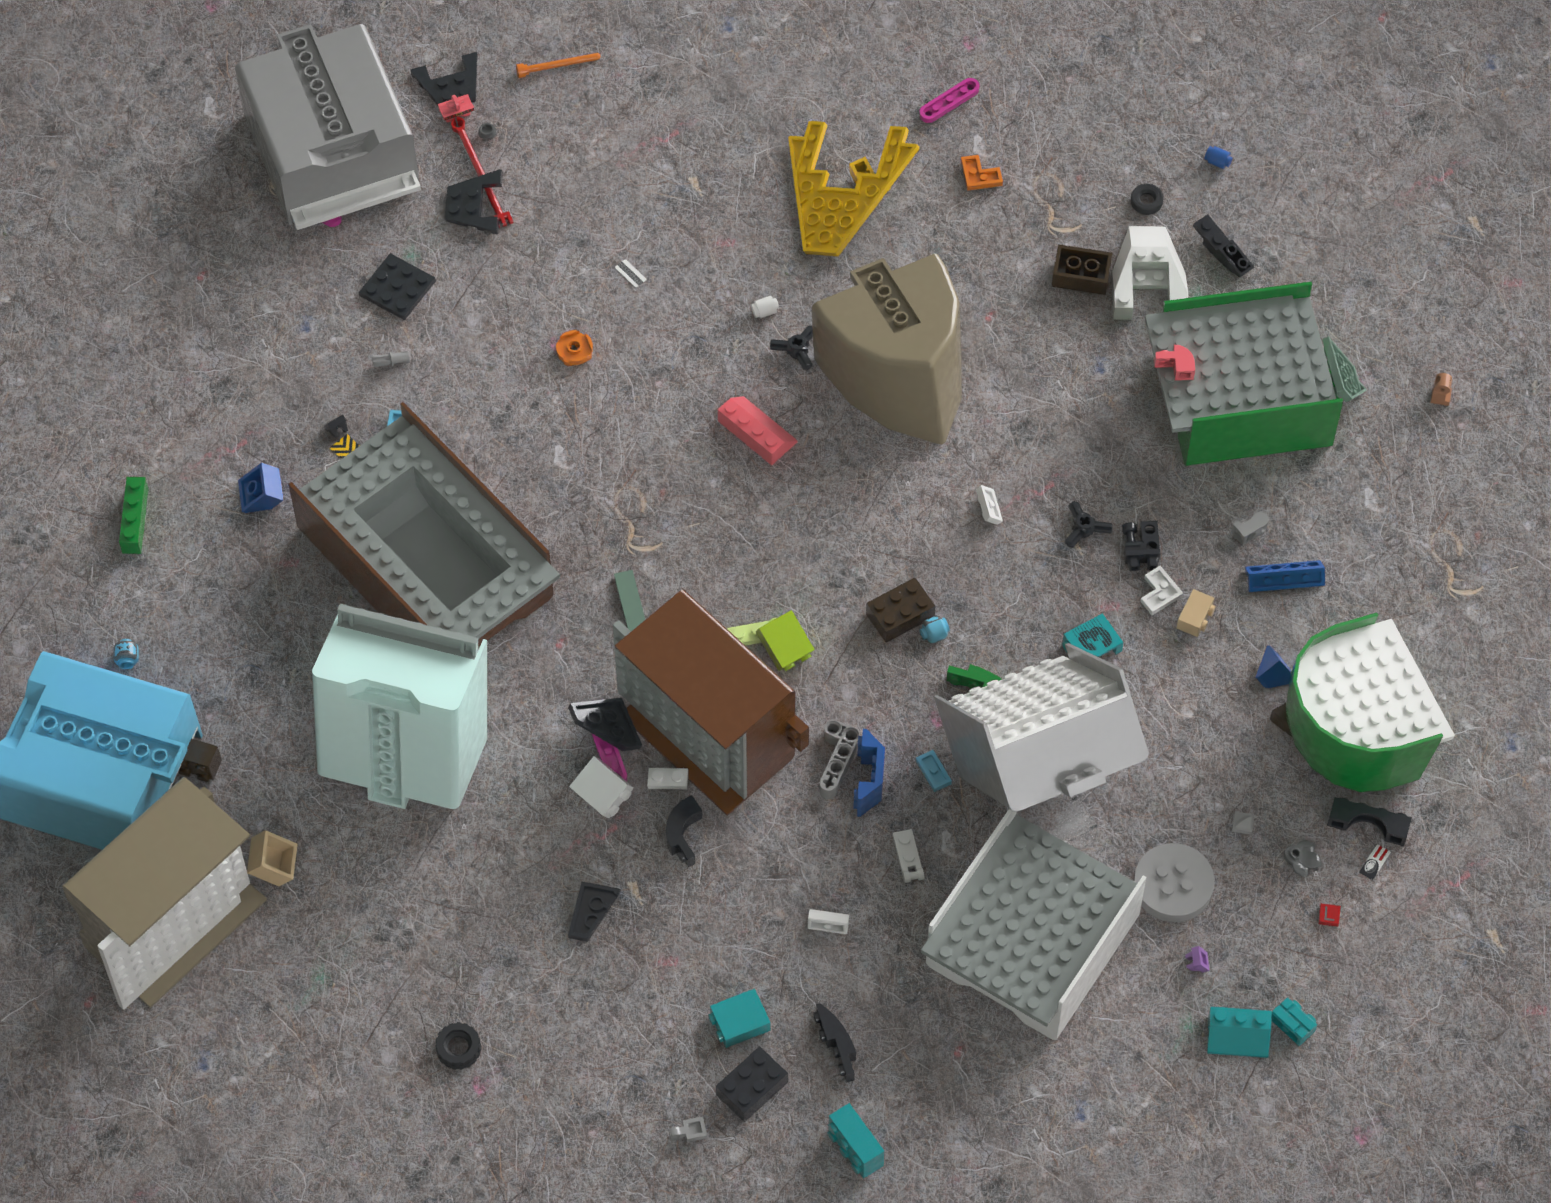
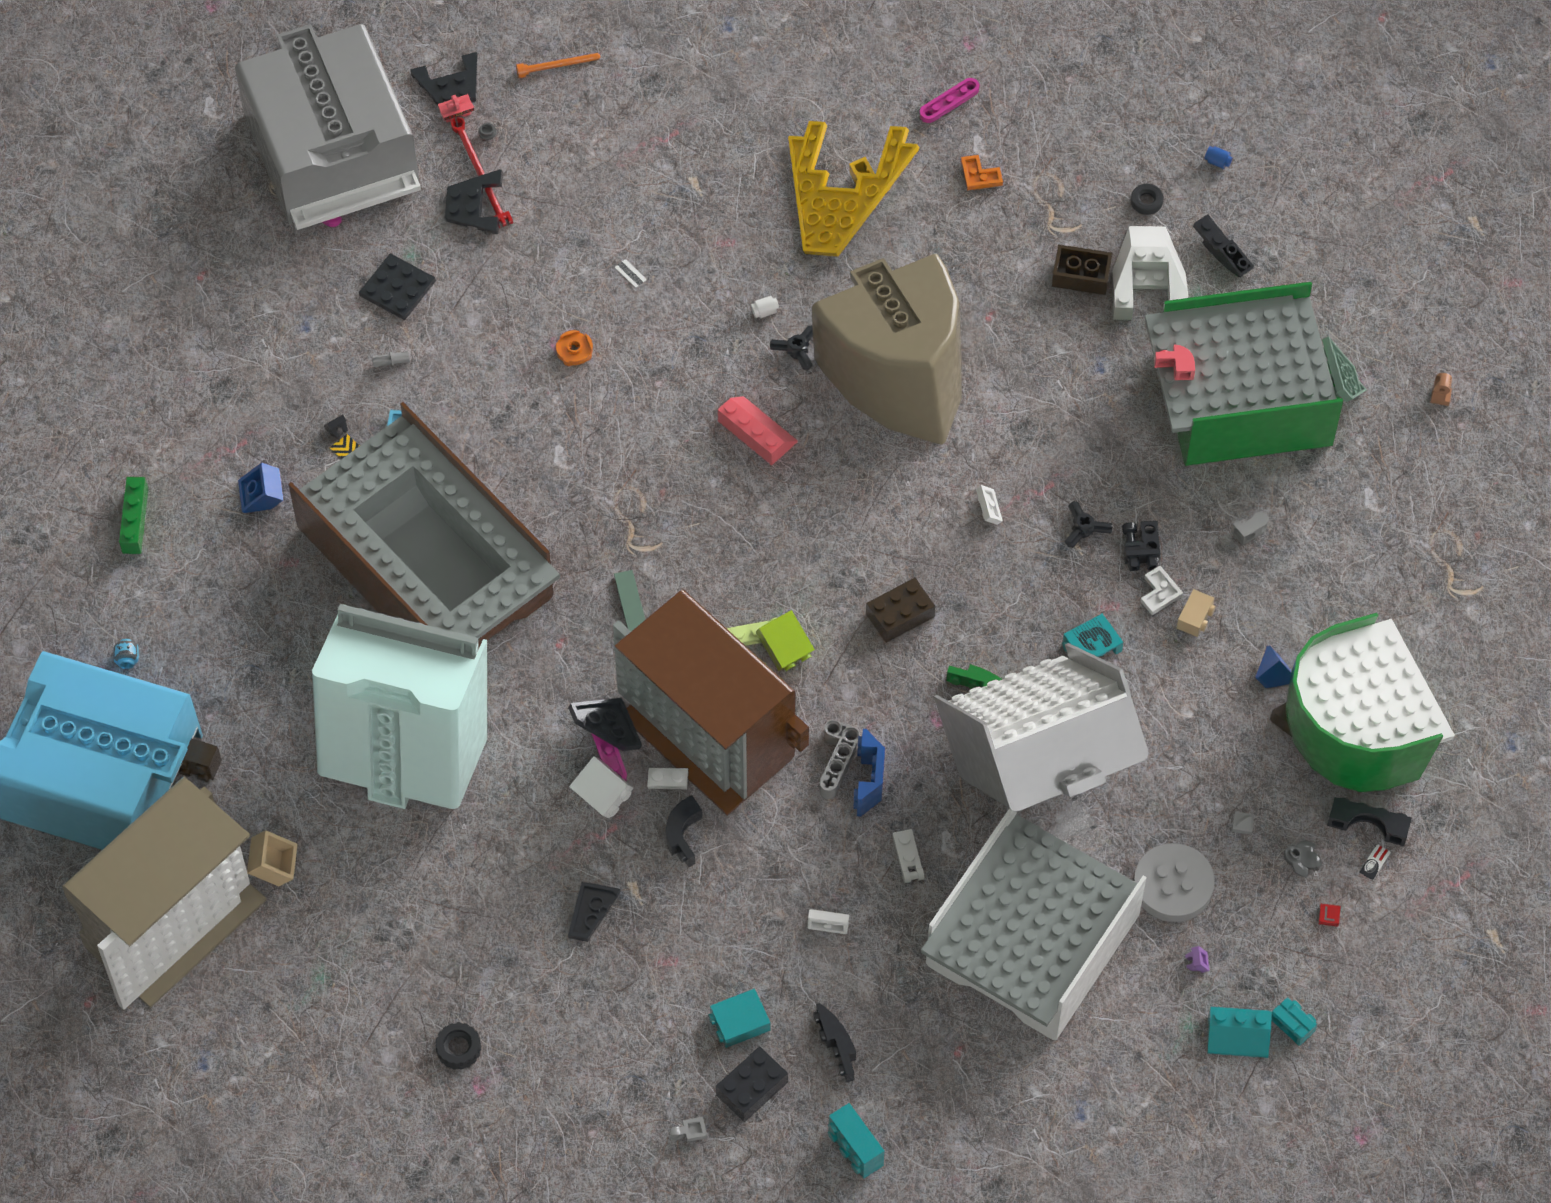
(933, 770): medium azure plate -> none
(934, 629): medium azure head -> none
(1285, 576): blue fence -> none

